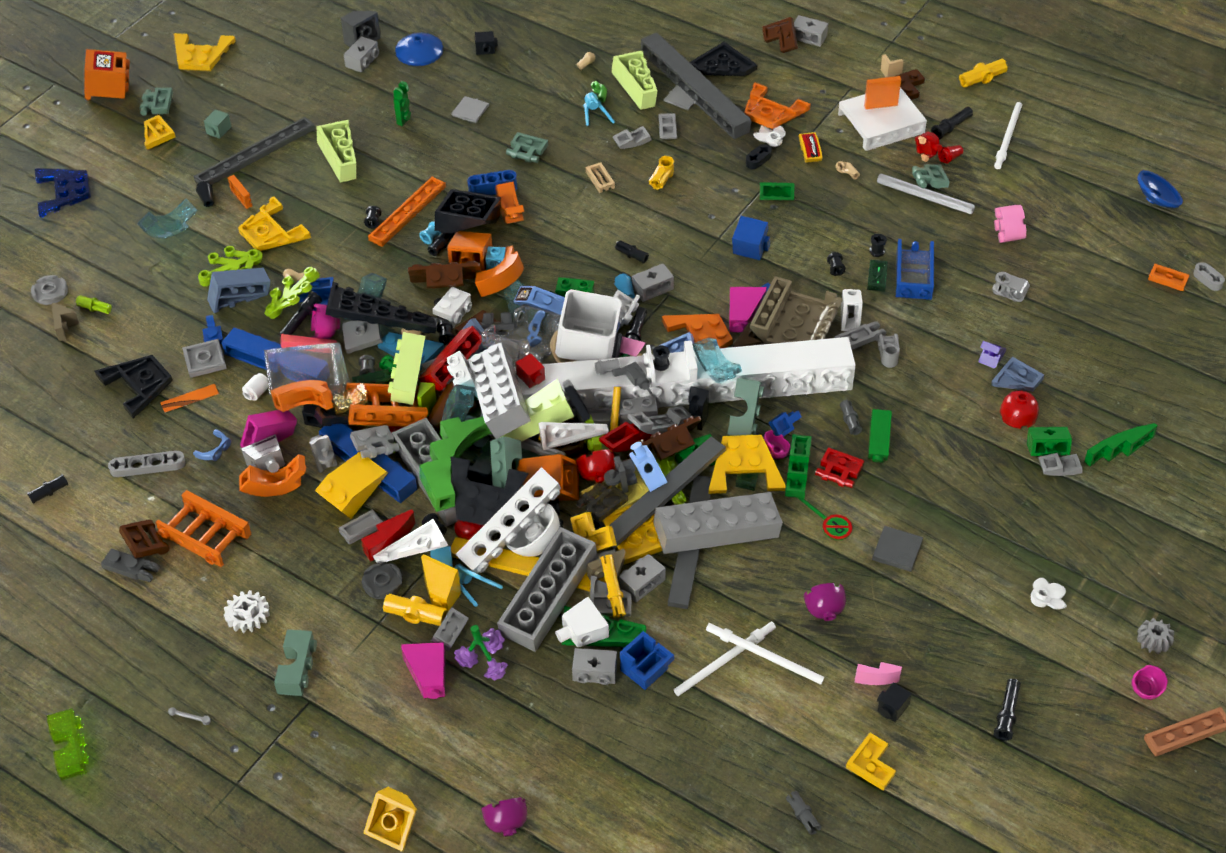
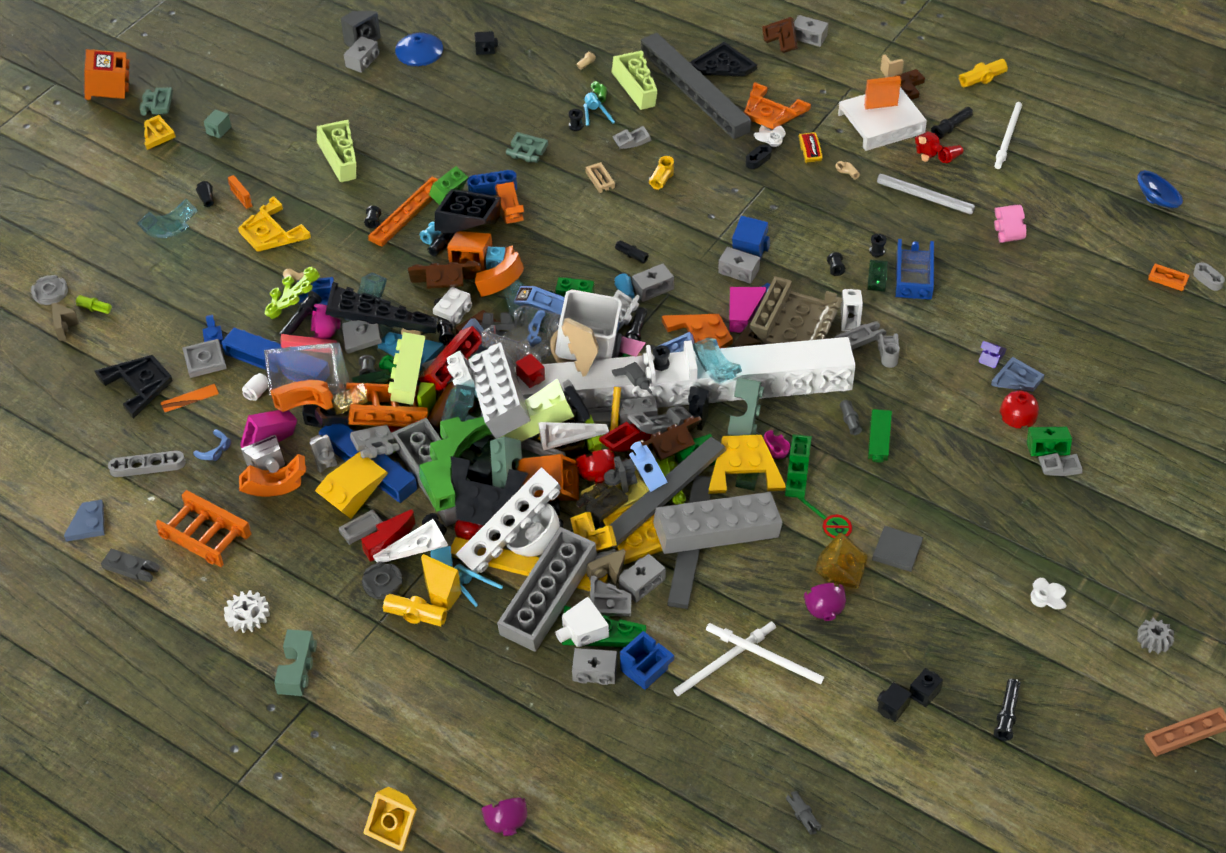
(47, 488): black pin -> none
(70, 188): clear blue wing -> none
(71, 759): clear neon green arch -> none
(87, 521): none -> sand blue wing
(138, 541): reddish brown plate -> none
(200, 56): yellow wing -> none
(205, 719): light grey hinge -> none
(236, 286): sand blue wedge -> none
(250, 258): lime plant -> none
(255, 152): dark grey tile -> none
(401, 103): green hinge -> none
(427, 667): dark pink slope -> none
(450, 628): light grey plate -> none
(453, 179): none -> bright green brick
(470, 109): light grey piece -> none
(489, 642): medium lavender plant -> none
(575, 120): none -> black bush
(582, 344): none -> tan slope
(606, 366): light grey pin -> none
(614, 593): yellow pin -> none
(667, 126): light grey slope -> none
(680, 98): light grey piece -> none
(739, 265): none -> light grey brick
(777, 191): green slope -> none
(783, 422): blue plate -> none
(842, 463): red plate -> none
(842, 562): none -> clear yellow slope
(867, 765): yellow plate -> none
(884, 675): bright pink slope -> none
(926, 687): none -> black brick
(931, 175): sand green plate -> none
(1012, 287): light grey piece -> none
(1125, 442): green slope -> none
(1149, 682): dark pink hair -> none

